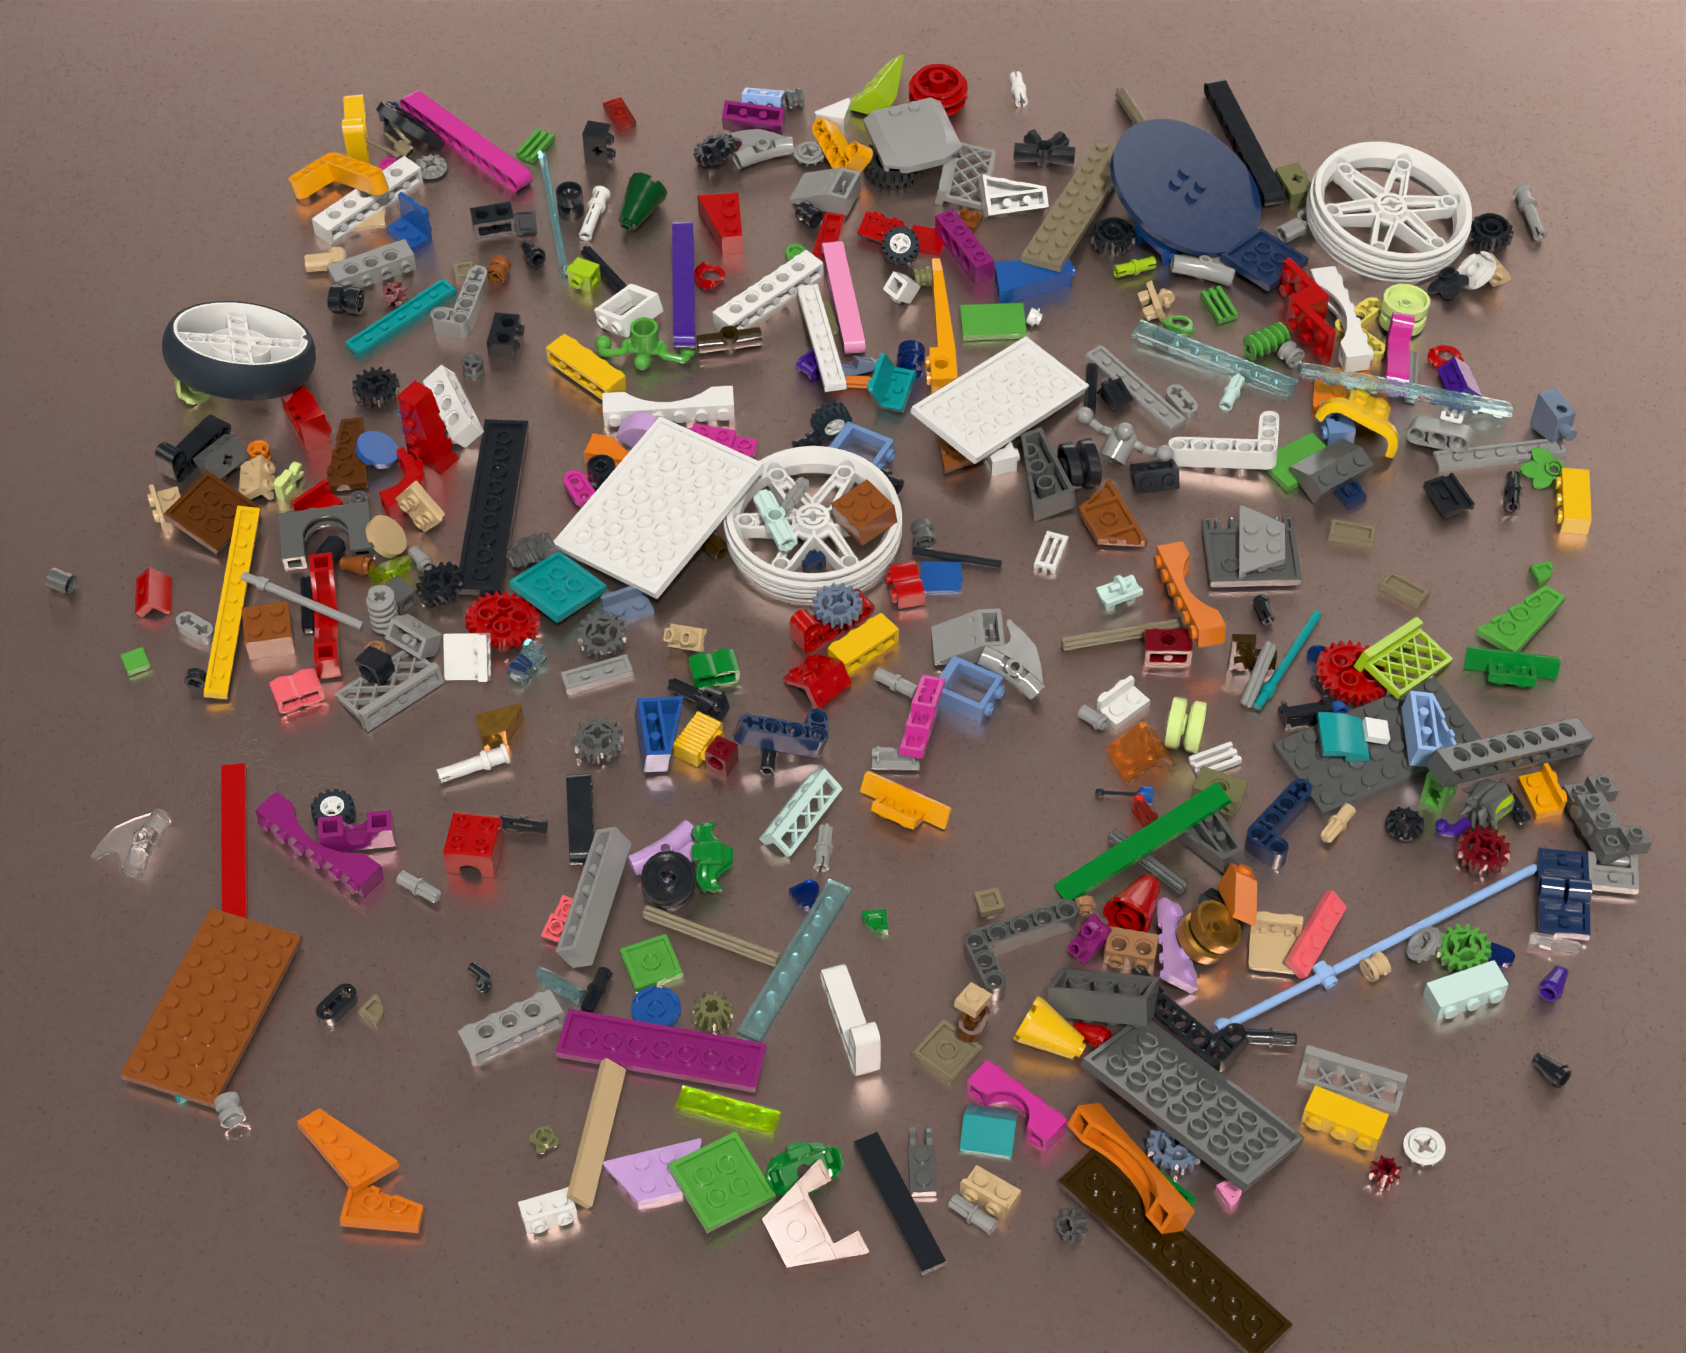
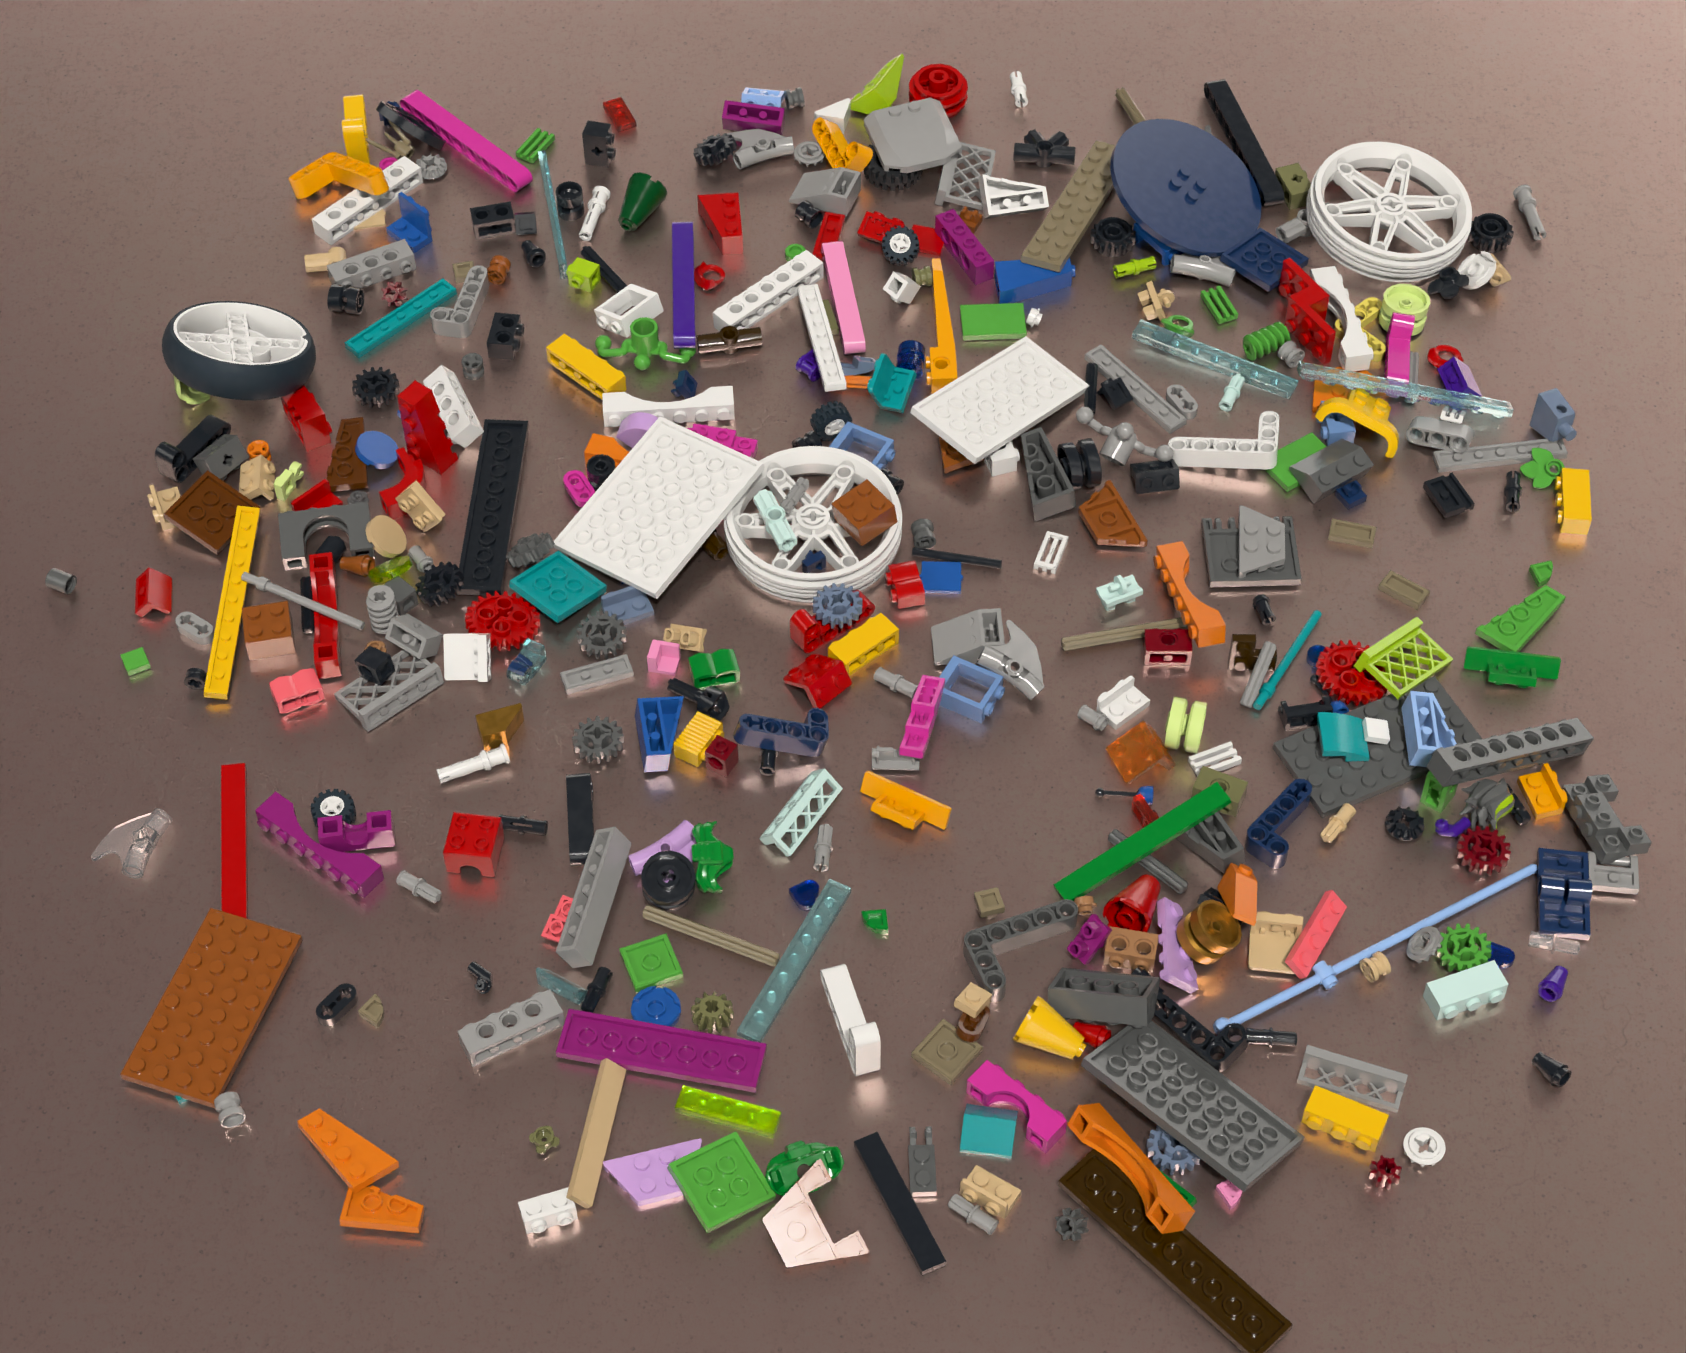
(663, 657): none -> bright pink panel
(684, 385): none -> dark blue tile

